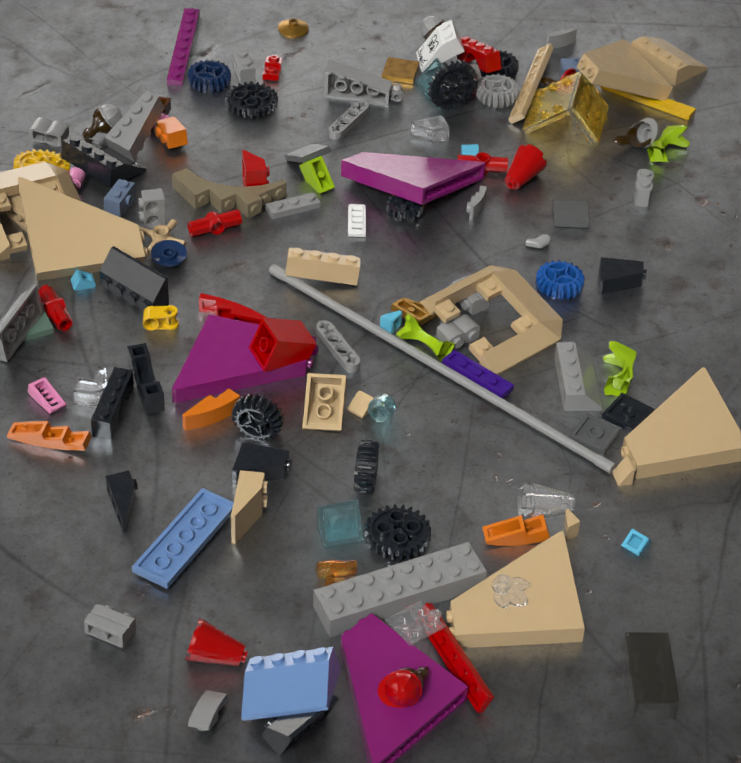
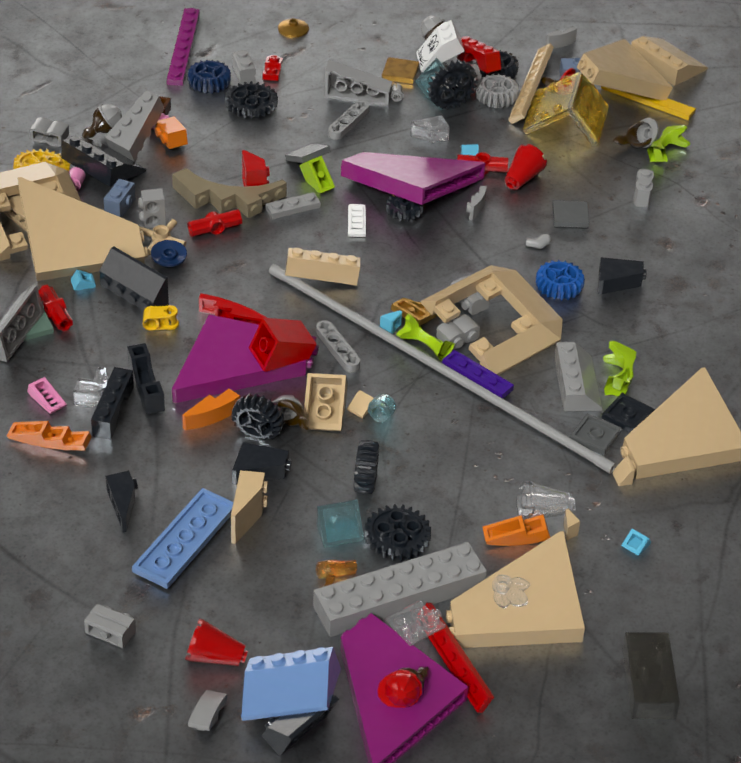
(292, 411): none -> dark brown piece

